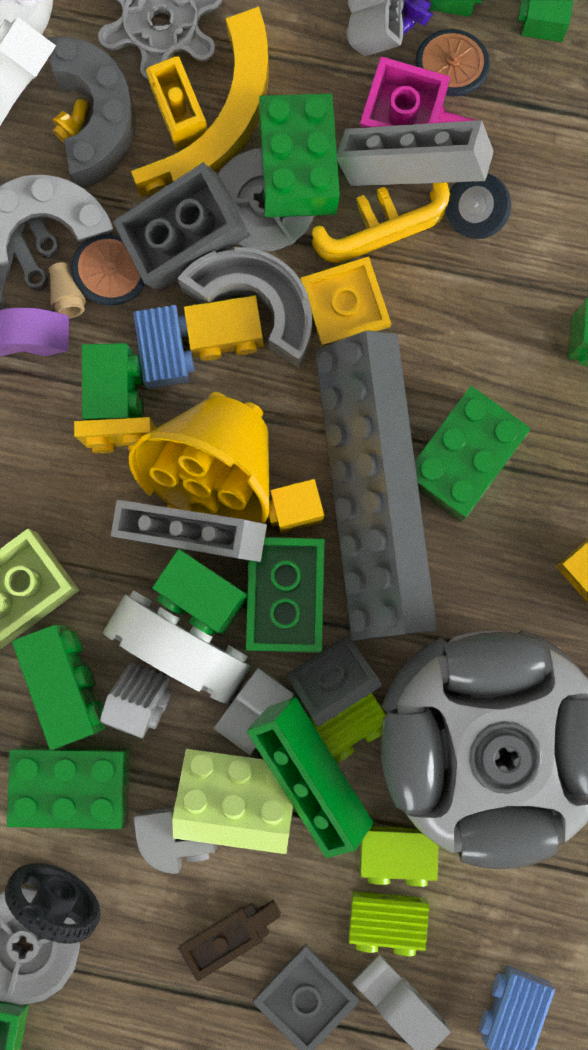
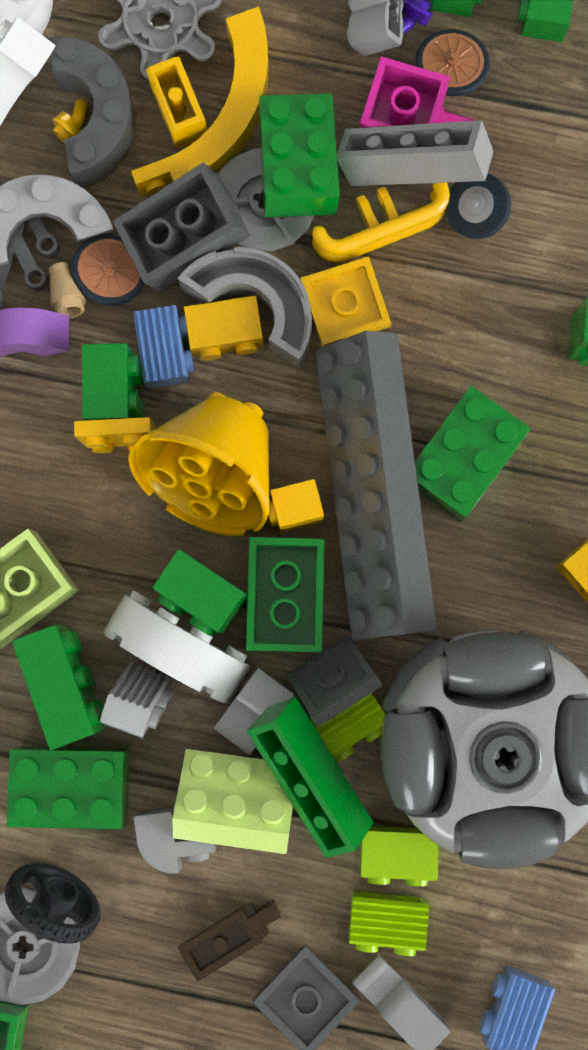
(189, 530): light grey brick -> none

